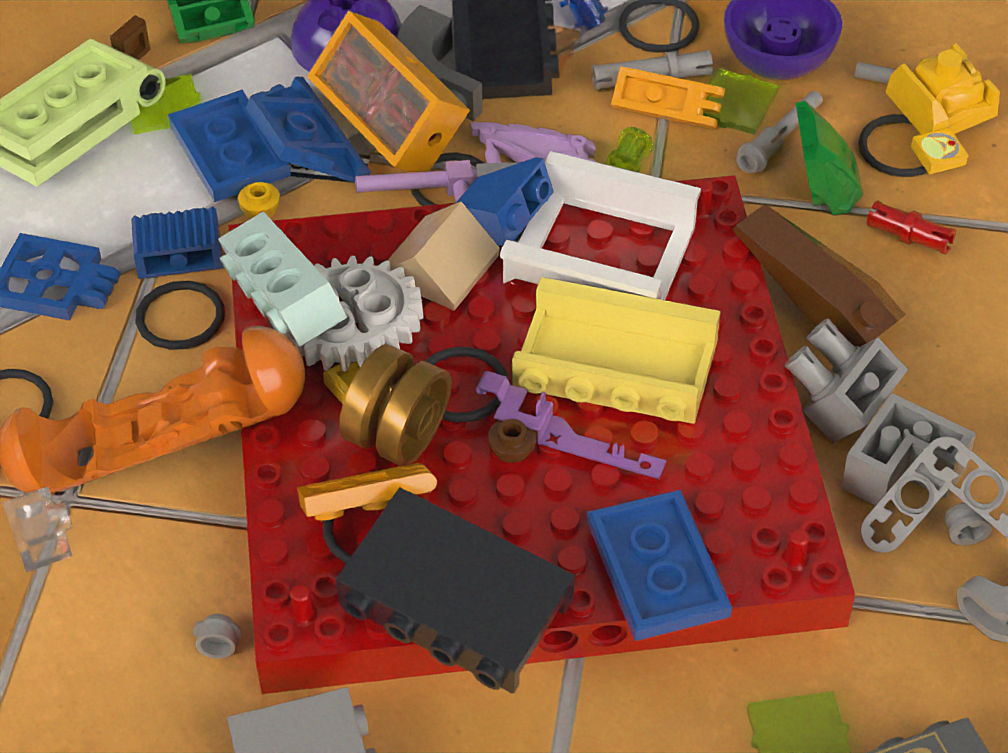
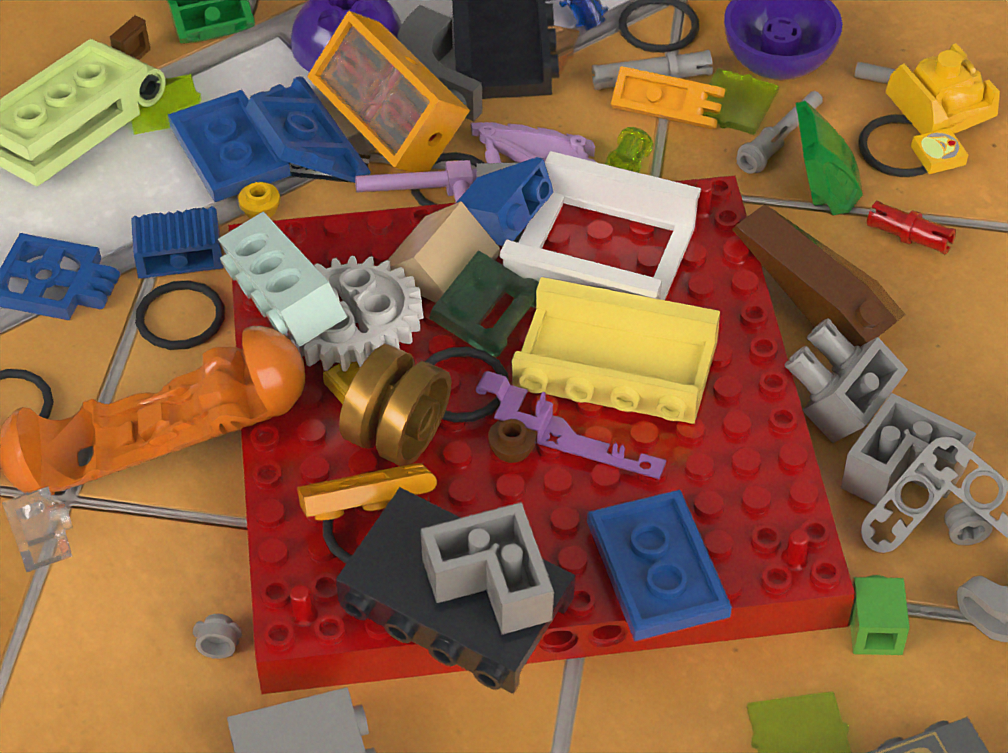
(475, 295): none -> clear green plate
(495, 555): none -> light grey brick
(879, 616): none -> bright green brick

